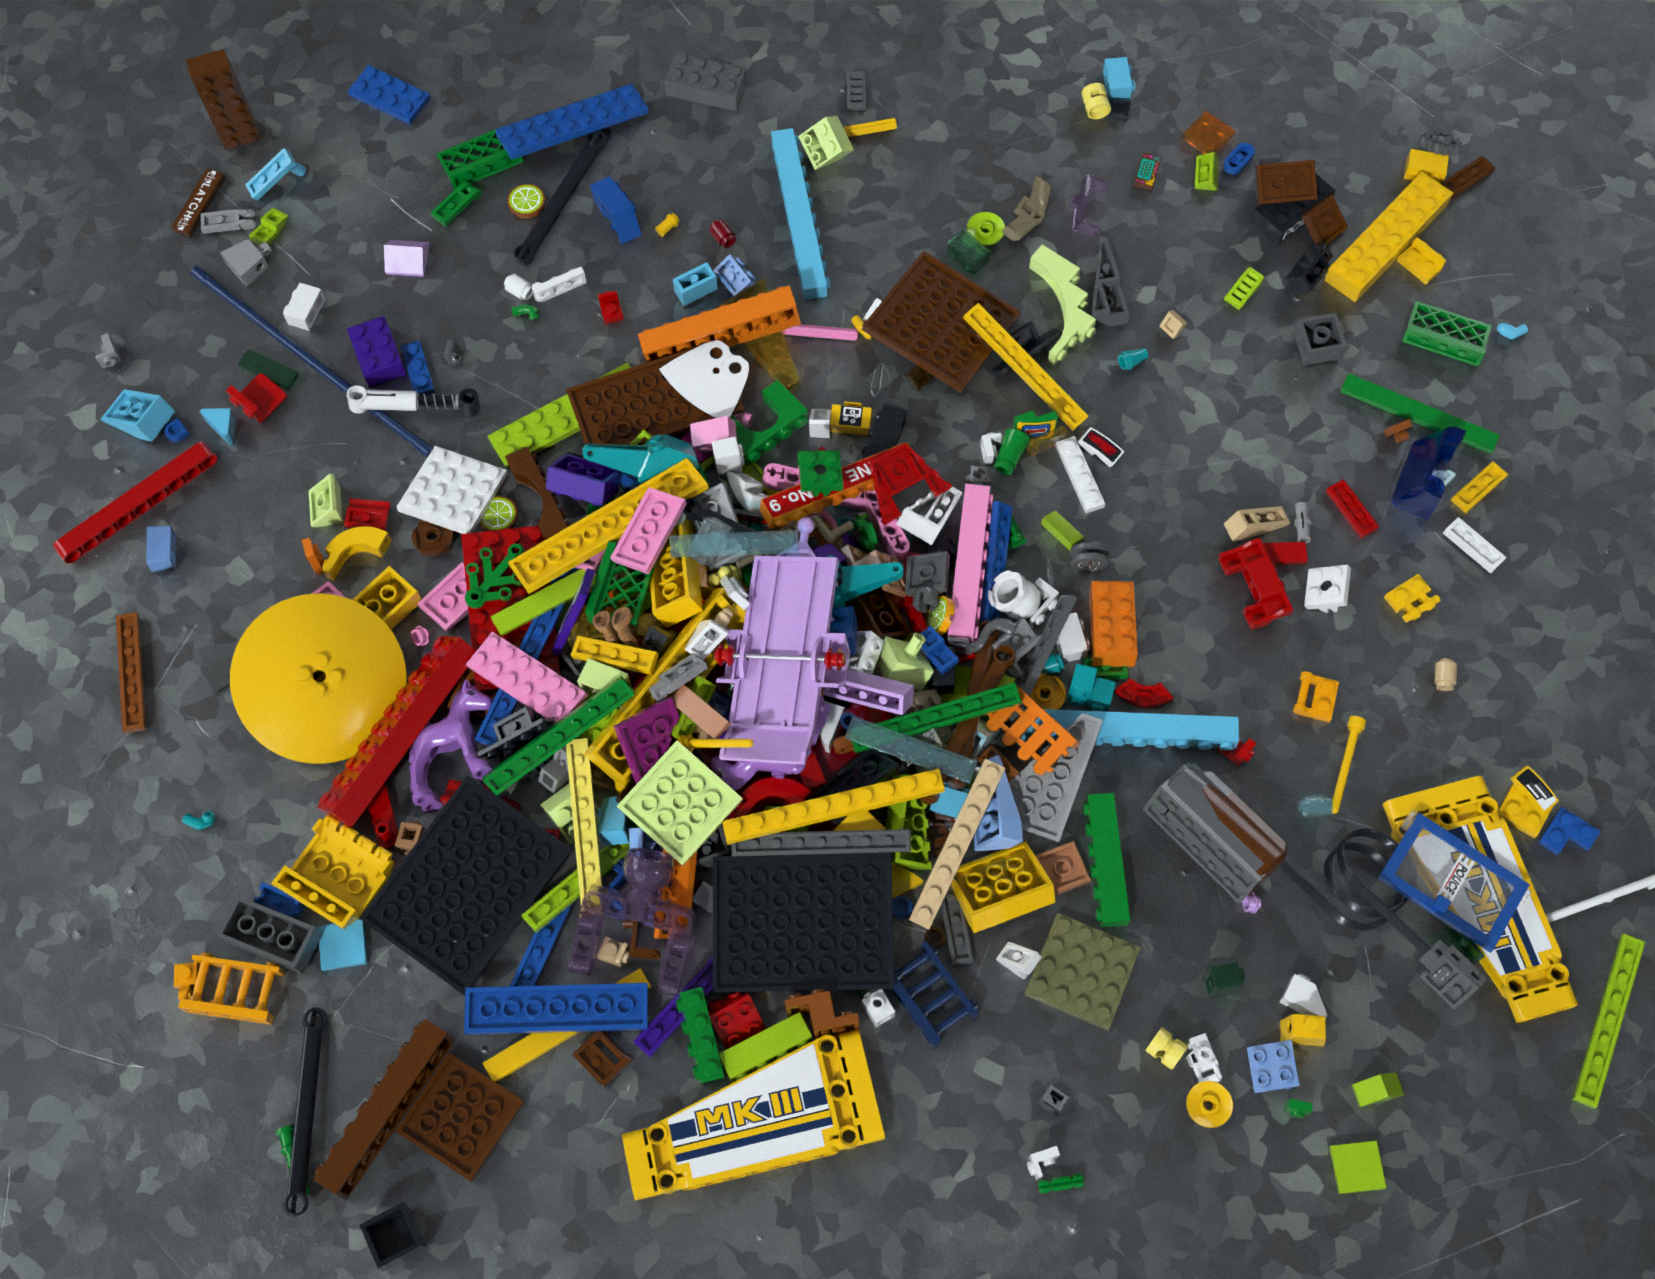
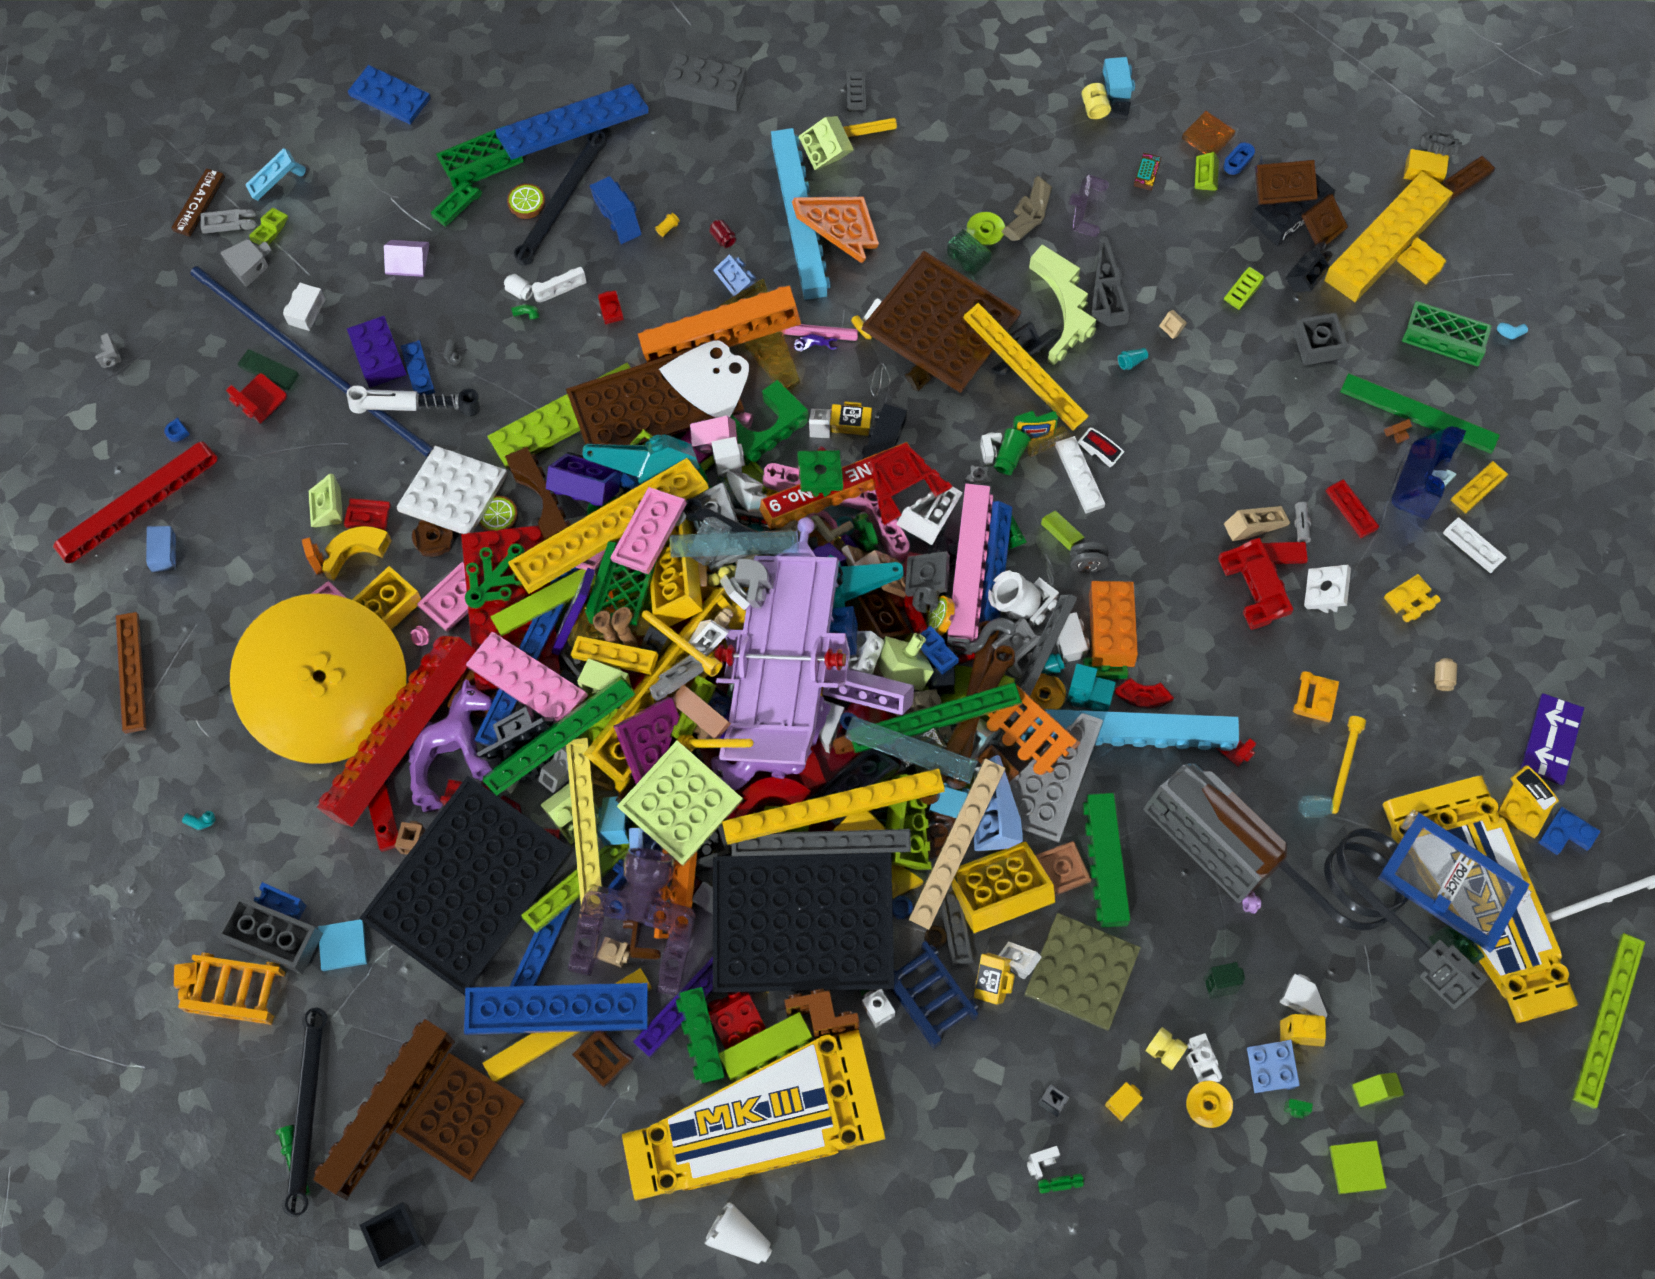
(139, 414): medium azure slope -> none
(222, 421): medium azure slope -> none
(223, 98): reddish brown brick -> none
(337, 872): yellow slope -> none
(695, 284): medium azure brick -> none
(710, 664): none -> yellow piece
(738, 1236): none -> white cone
(756, 577): none -> light grey brick
(813, 339): none -> dark purple arm
(839, 220): none -> orange wing
(994, 979): none -> yellow piece
(1124, 1101): none -> yellow brick
(1552, 738): none -> dark purple tile

